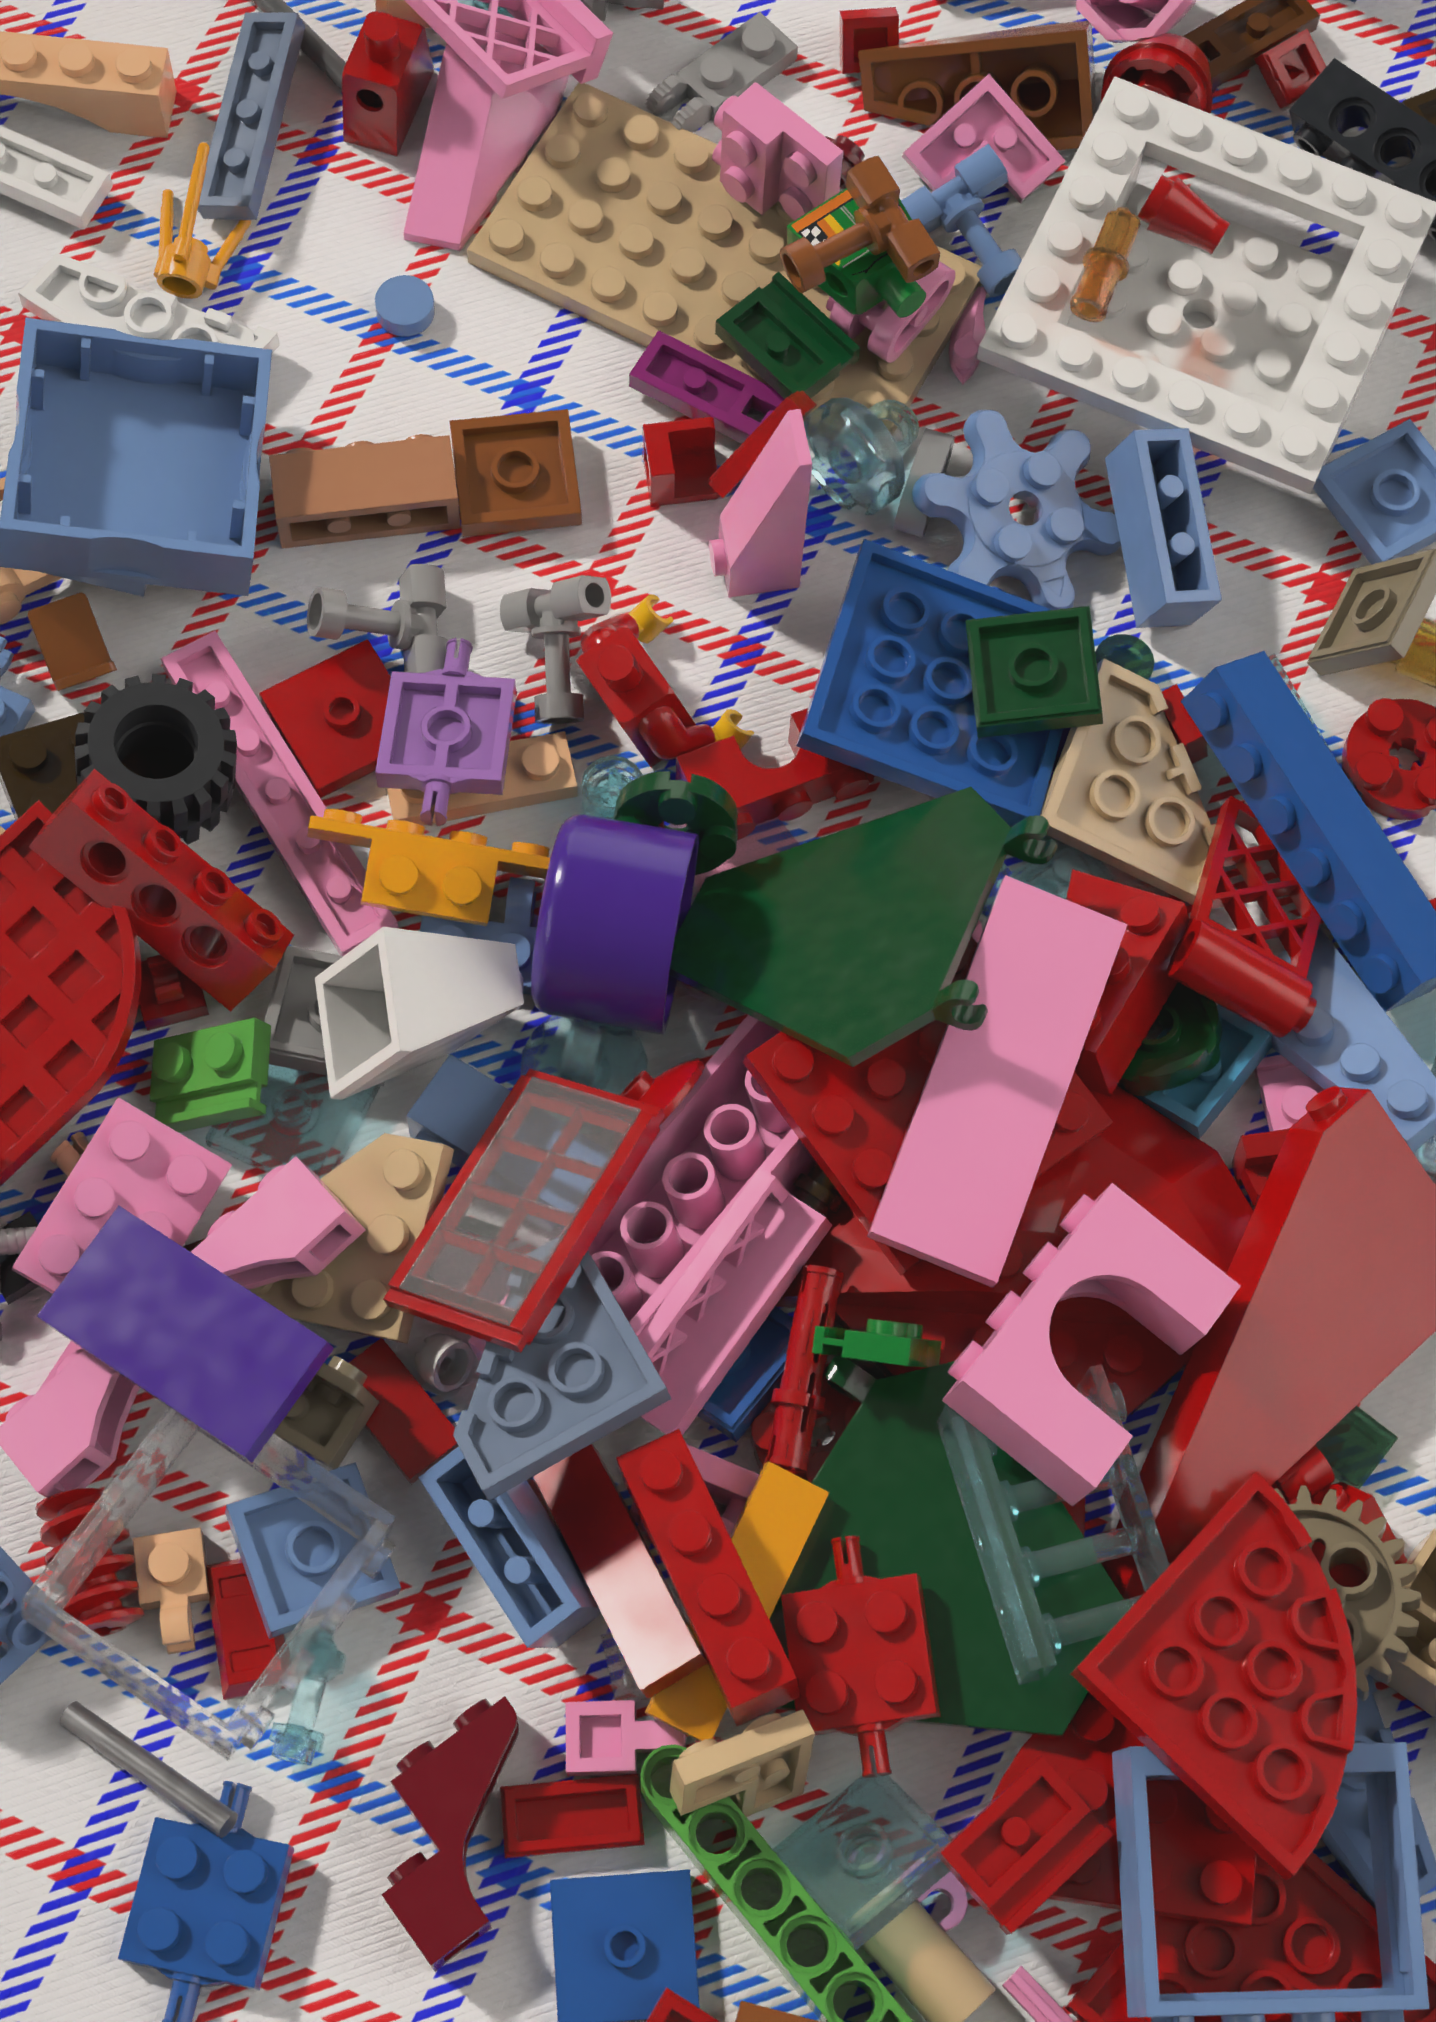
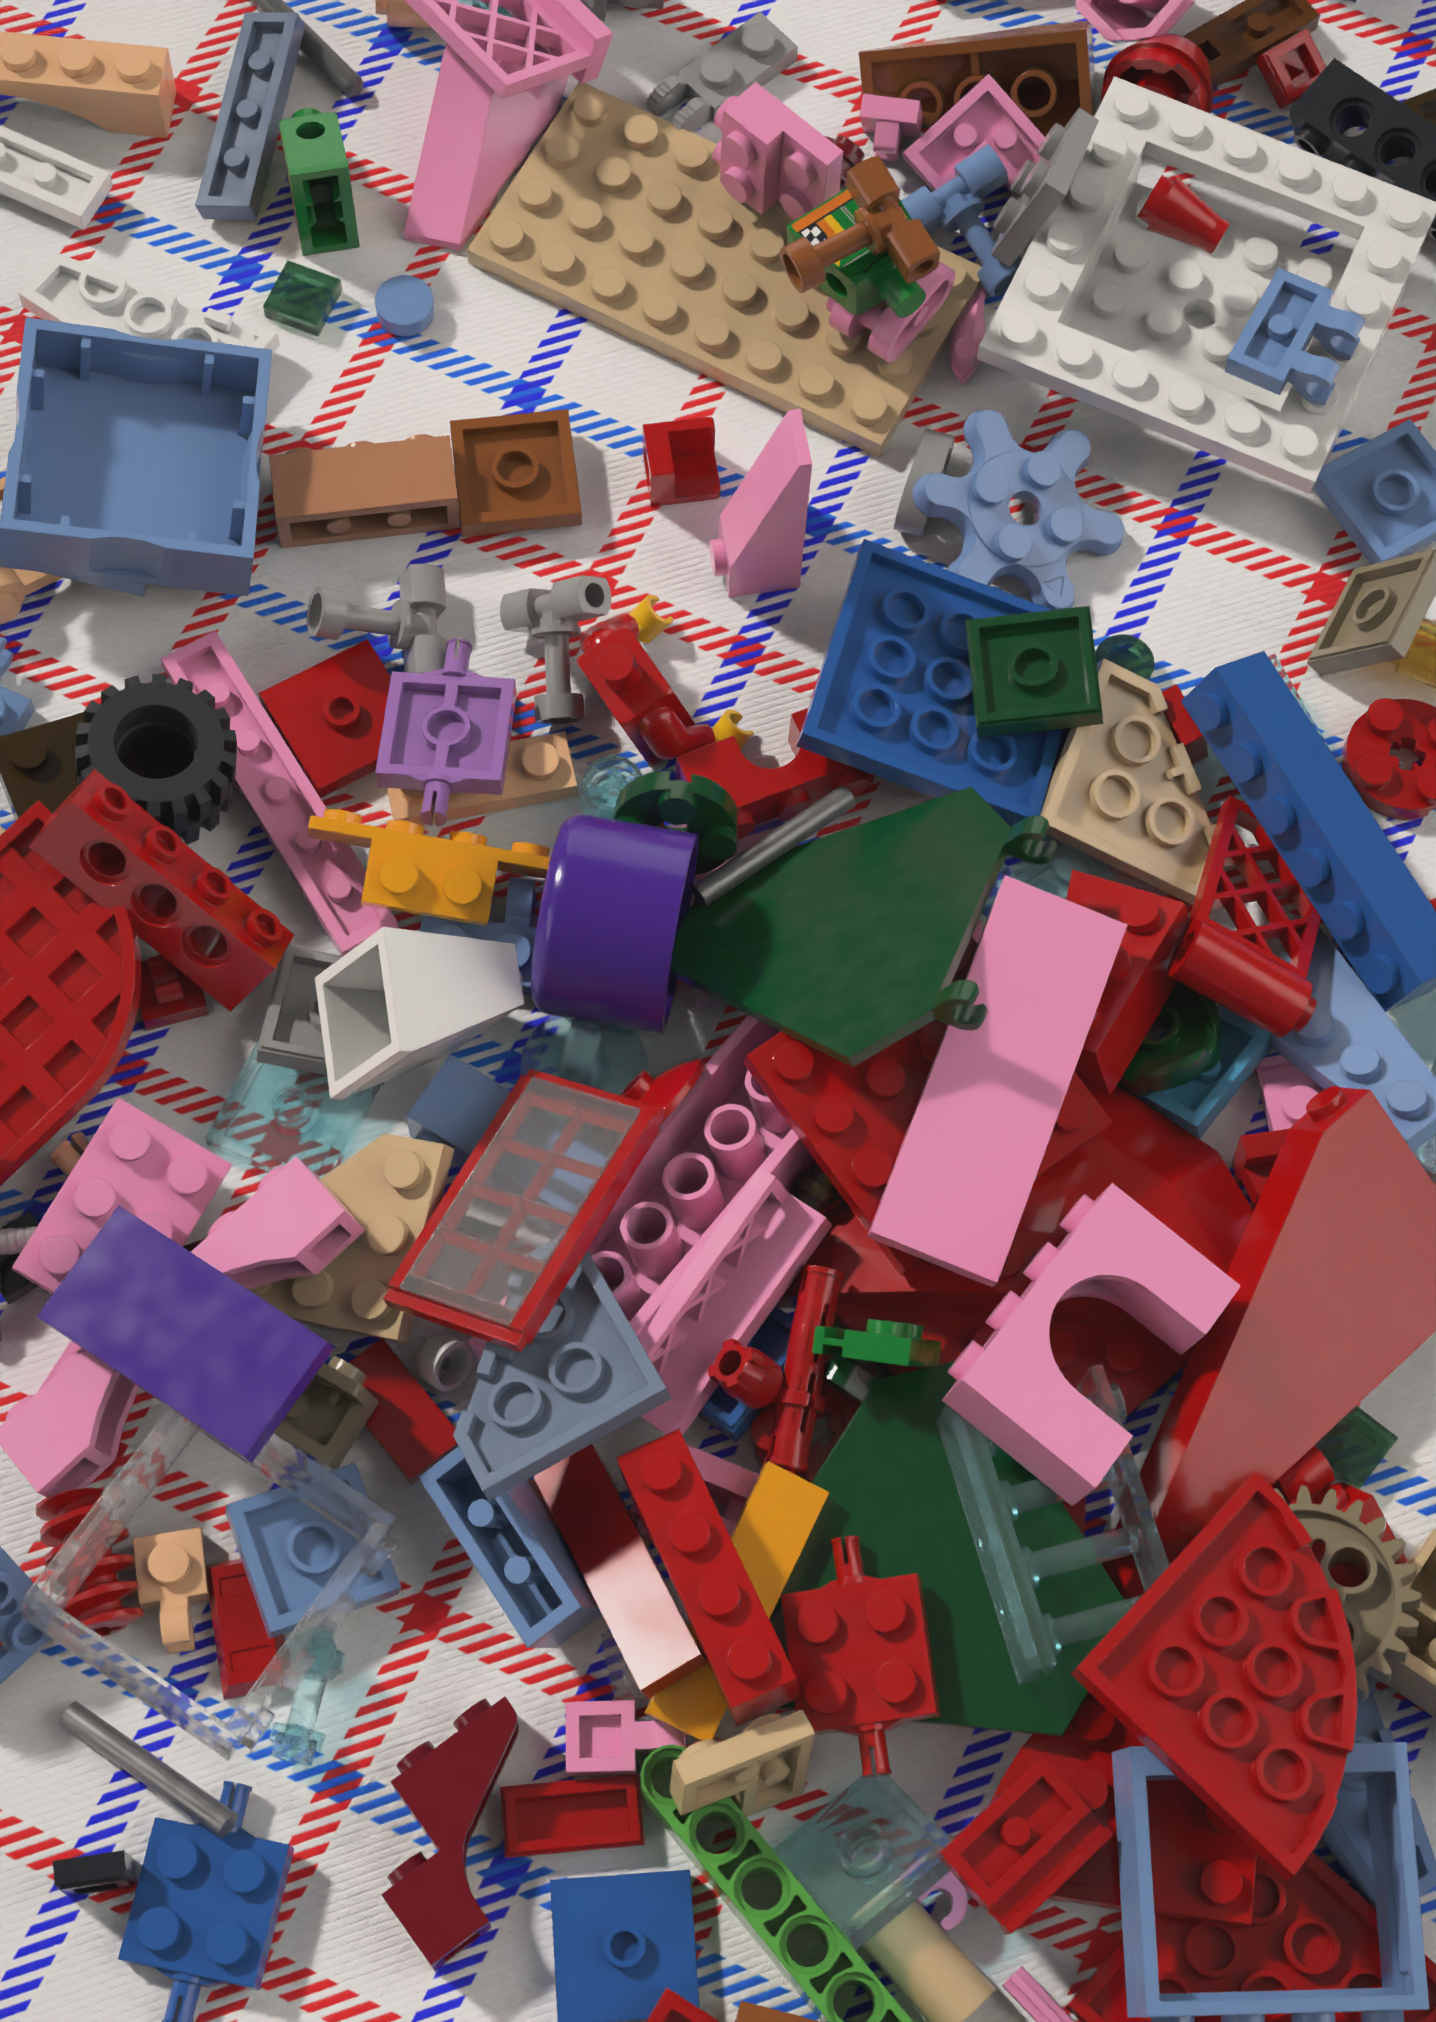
(70, 641): dark orange bracket -> none
(94, 1873): none -> black tile
(184, 265): light orange plant -> none
(211, 1075): bright green plate -> none
(302, 298): none -> clear green tile
(313, 157): none -> green torso
(390, 61): red torso -> none
(702, 386): magenta plate -> none
(734, 469): red tile -> none
(746, 1374): none -> red hose
(773, 845): none -> flat silver bar
(786, 339): dark green plate -> none
(856, 452): clear light blue tile -> none
(866, 30): red tile -> none
(890, 121): none -> bright pink tile
(1042, 185): none -> light grey plate
(1105, 265): clear orange axle -> none
(1162, 528): medium blue brick -> none
(1279, 331): none -> medium blue plate

